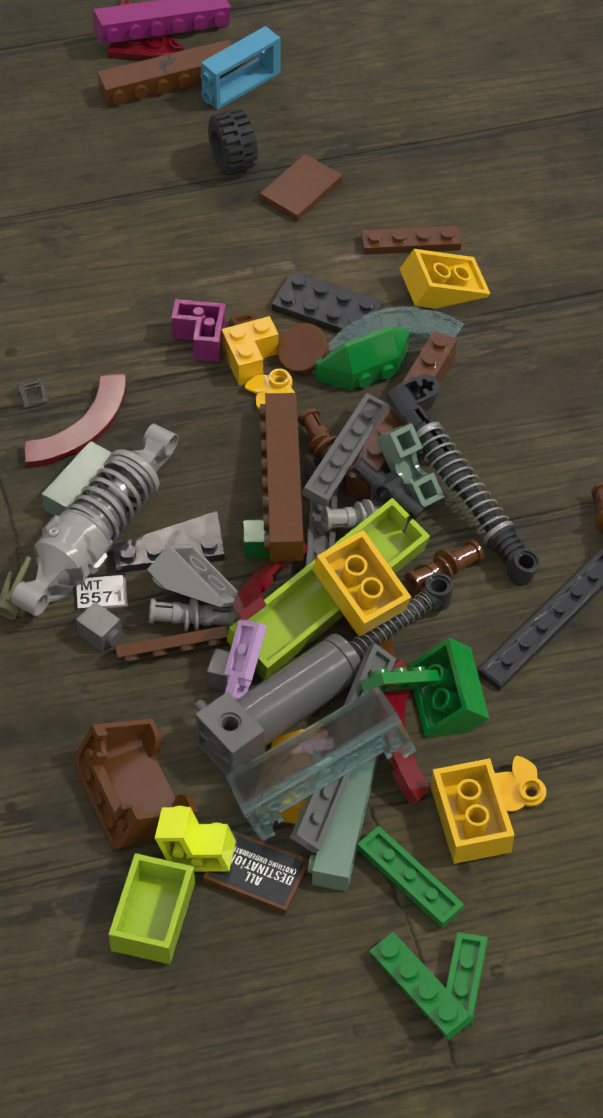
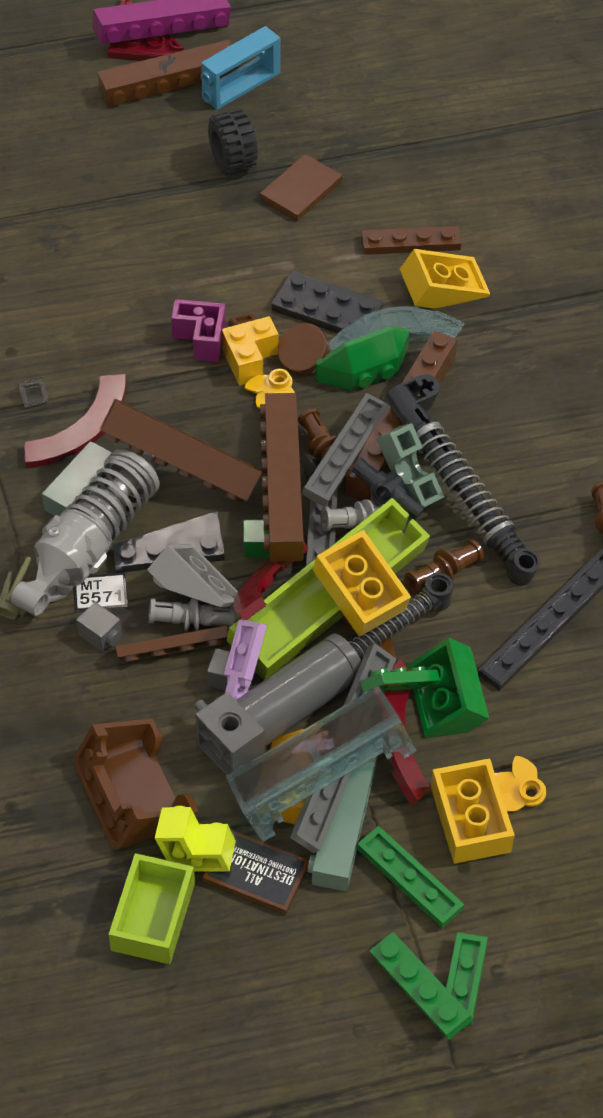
(181, 450): none -> reddish brown brick

